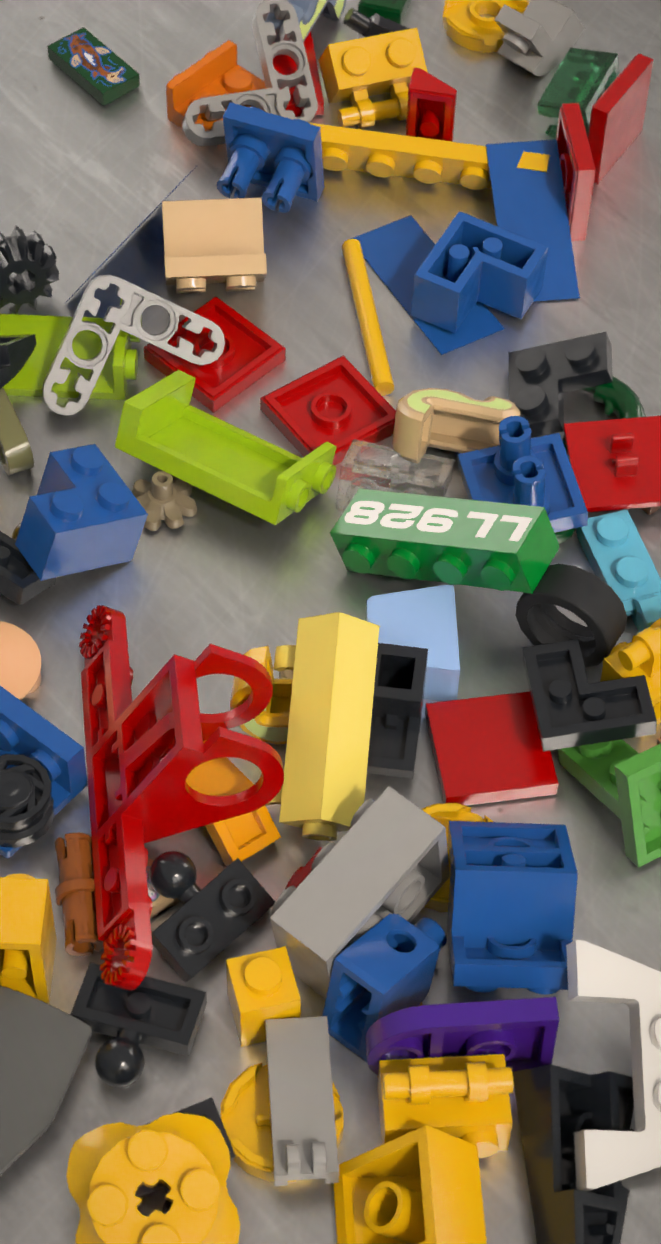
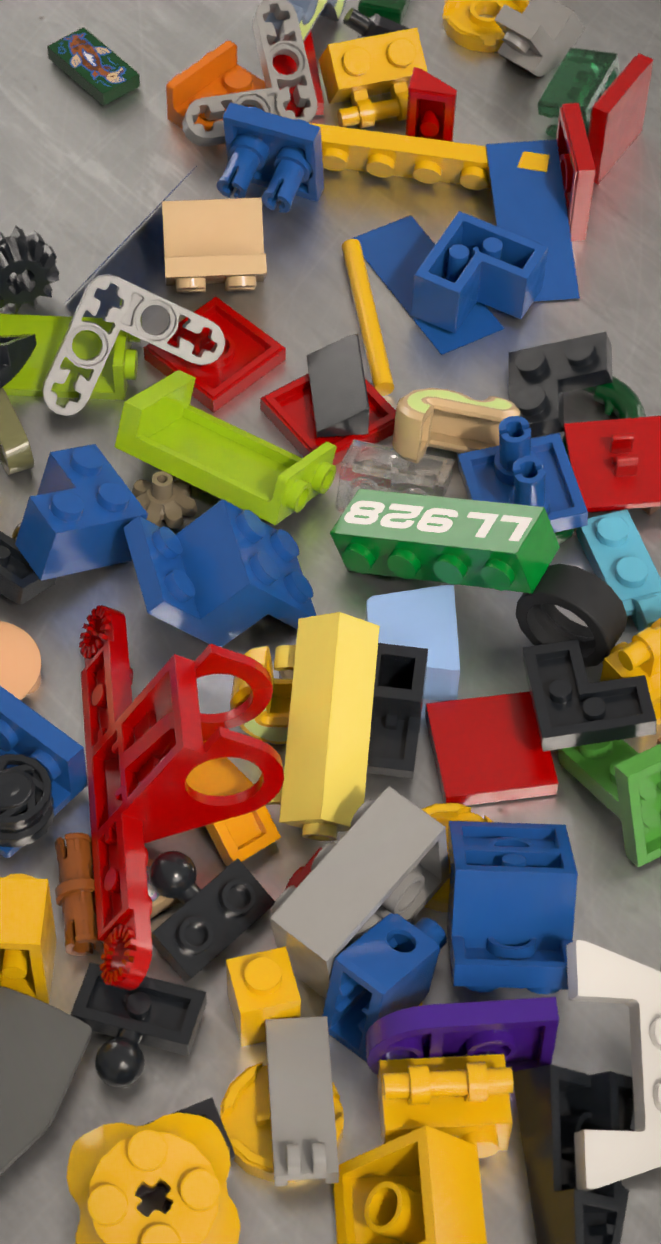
(219, 573): none -> blue bracket
(339, 389): none -> slope

